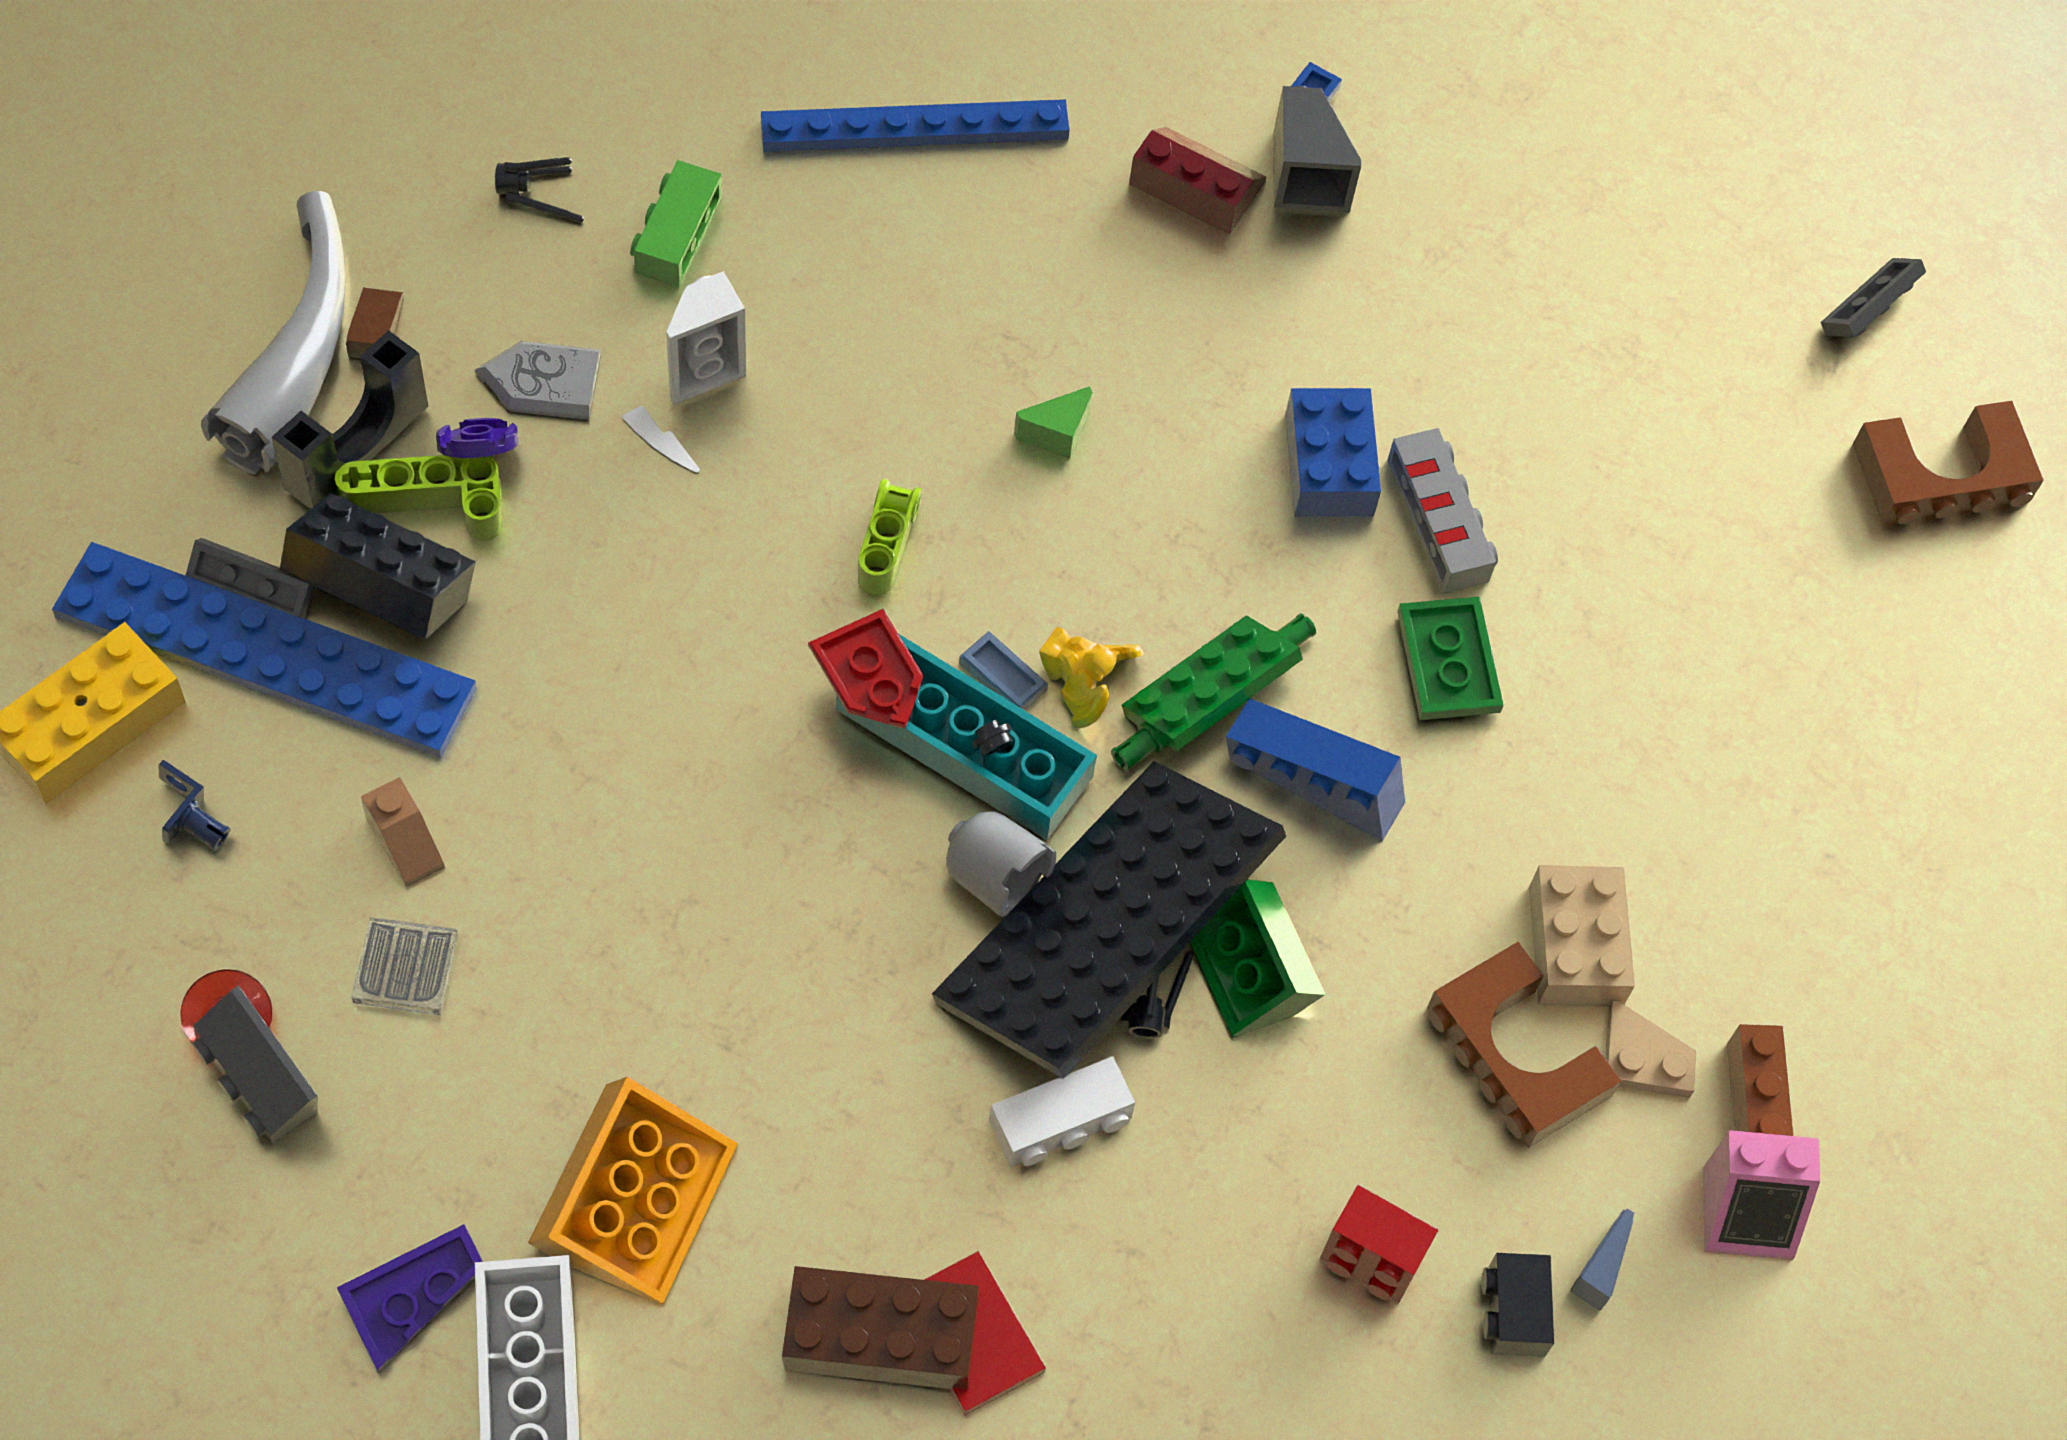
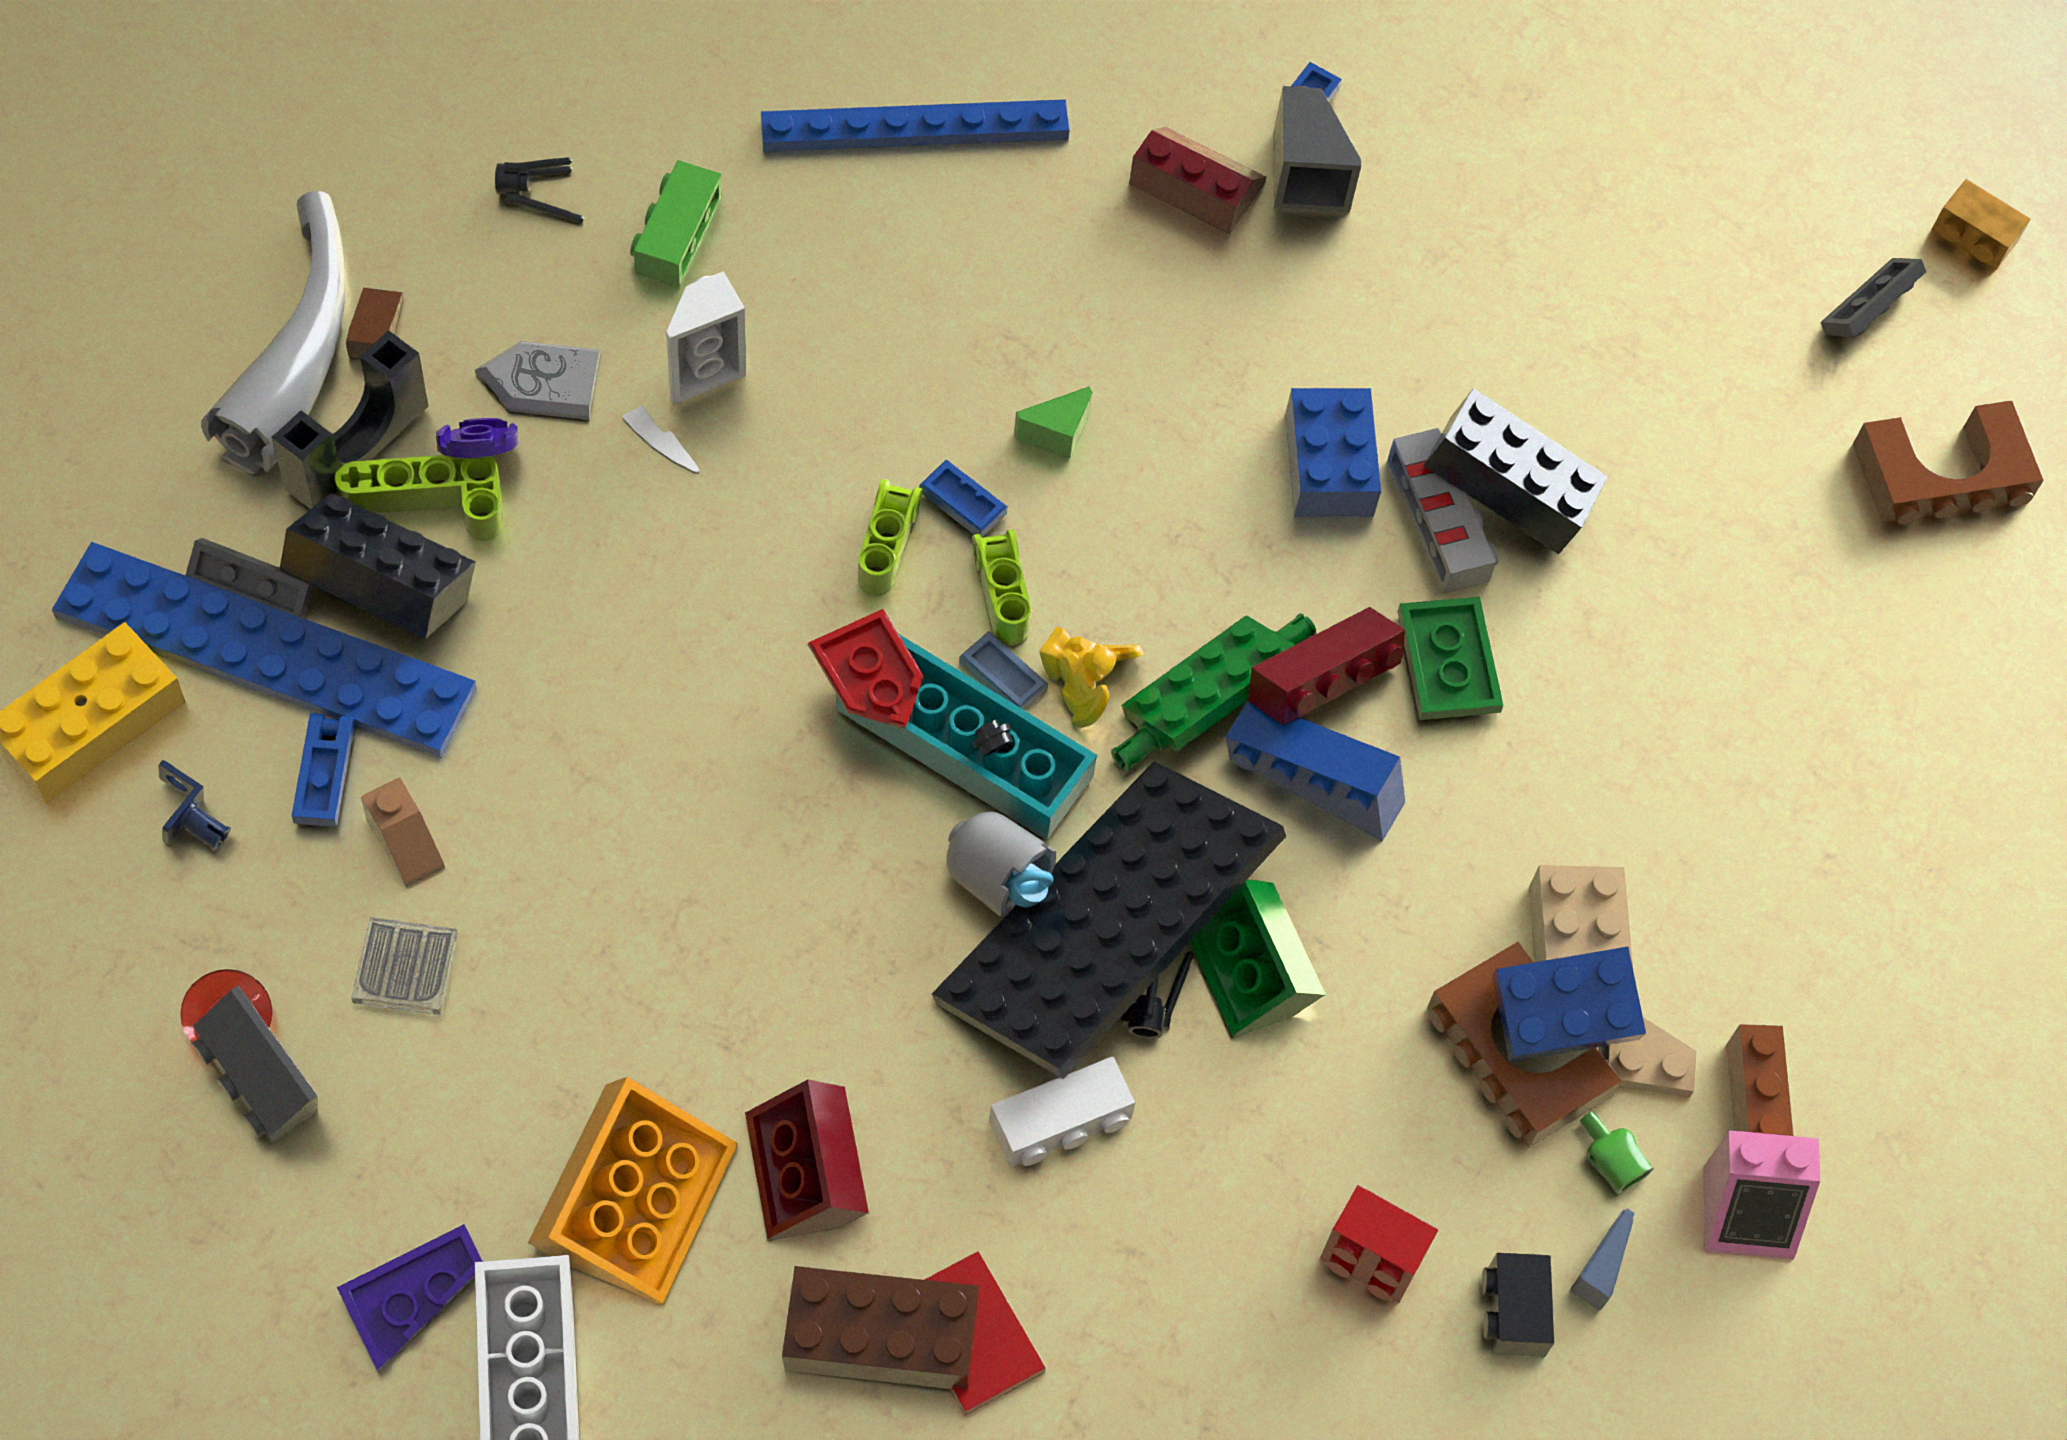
(323, 770): none -> blue plate
(806, 1160): none -> dark red slope
(963, 499): none -> blue plate
(997, 563): none -> lime piece
(1028, 886): none -> medium azure tile
(1326, 665): none -> dark red brick
(1516, 471): none -> black brick
(1568, 1004): none -> blue brick
(1615, 1154): none -> bright green piece
(1981, 224): none -> pearl gold brick

